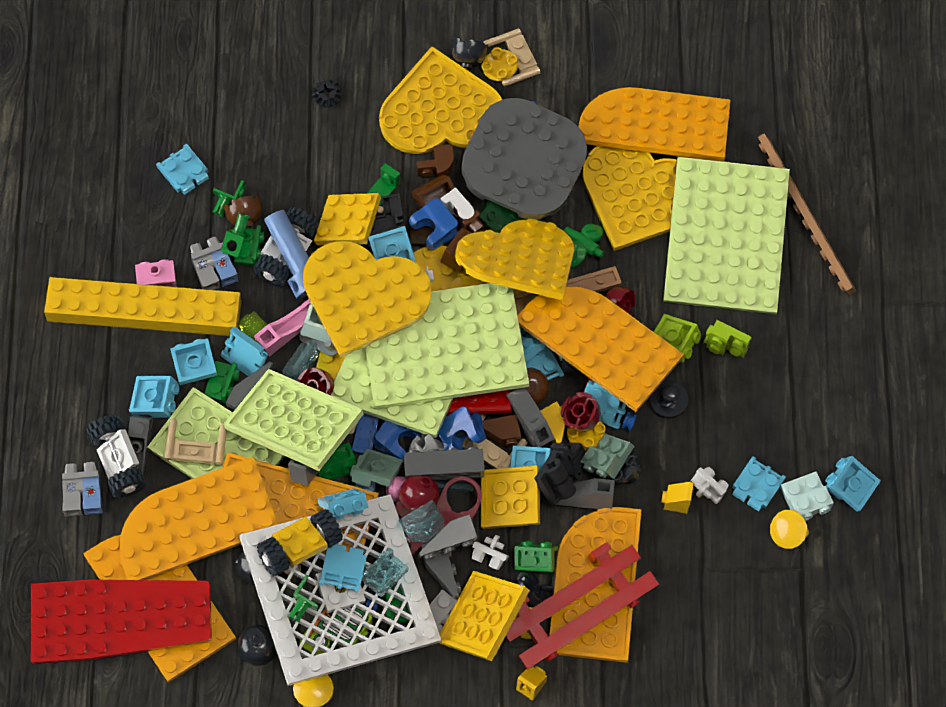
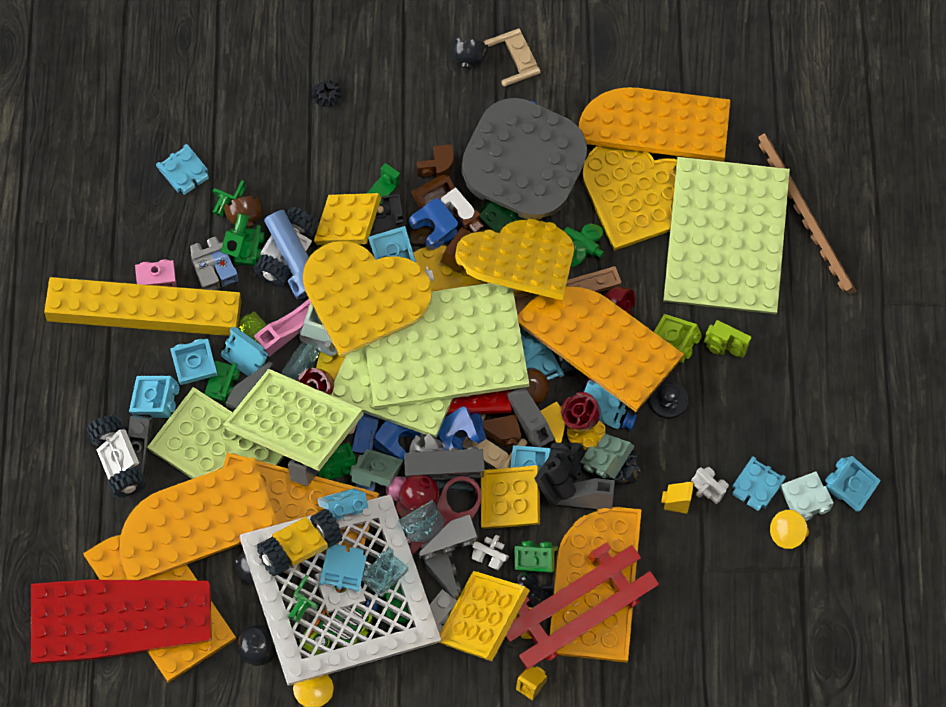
(78, 484): light grey hips -> none
(194, 451): tan plate -> none
(435, 105): yellow plate -> none
(500, 64): yellow dish -> none

